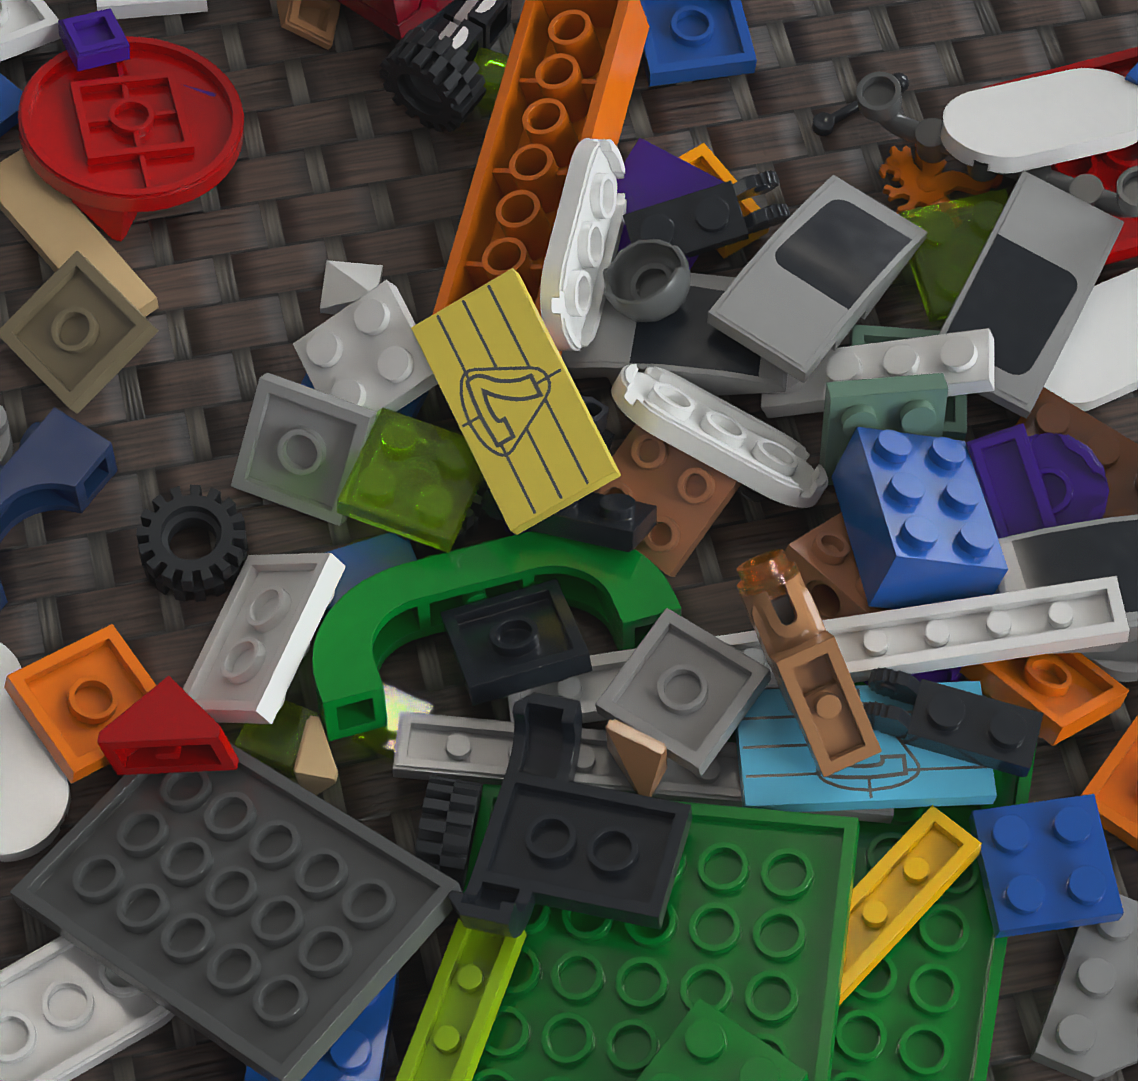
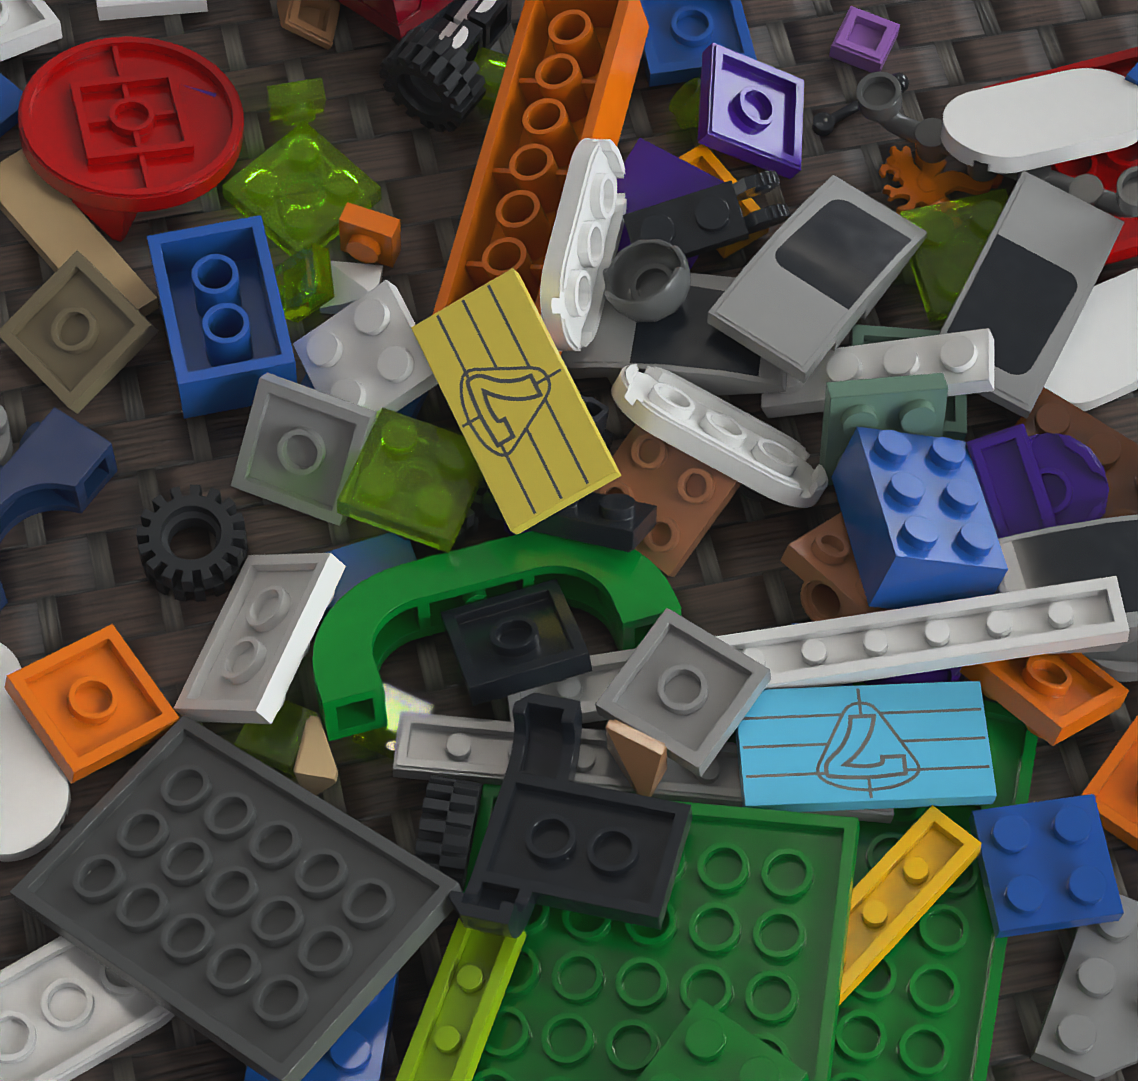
(94, 39): dark purple tile -> none
(166, 735): red slope -> none
(220, 313): none -> blue brick
(296, 101): none -> clear neon green plate
(300, 189): none -> clear neon green plate
(305, 281): none -> clear neon green plate
(369, 235): none -> orange plate
(686, 104): none -> clear neon green plate
(751, 111): none -> dark purple tile
(806, 663): medium nougat plate -> none
(864, 40): none -> medium lavender tile
(955, 722): black hinge -> none

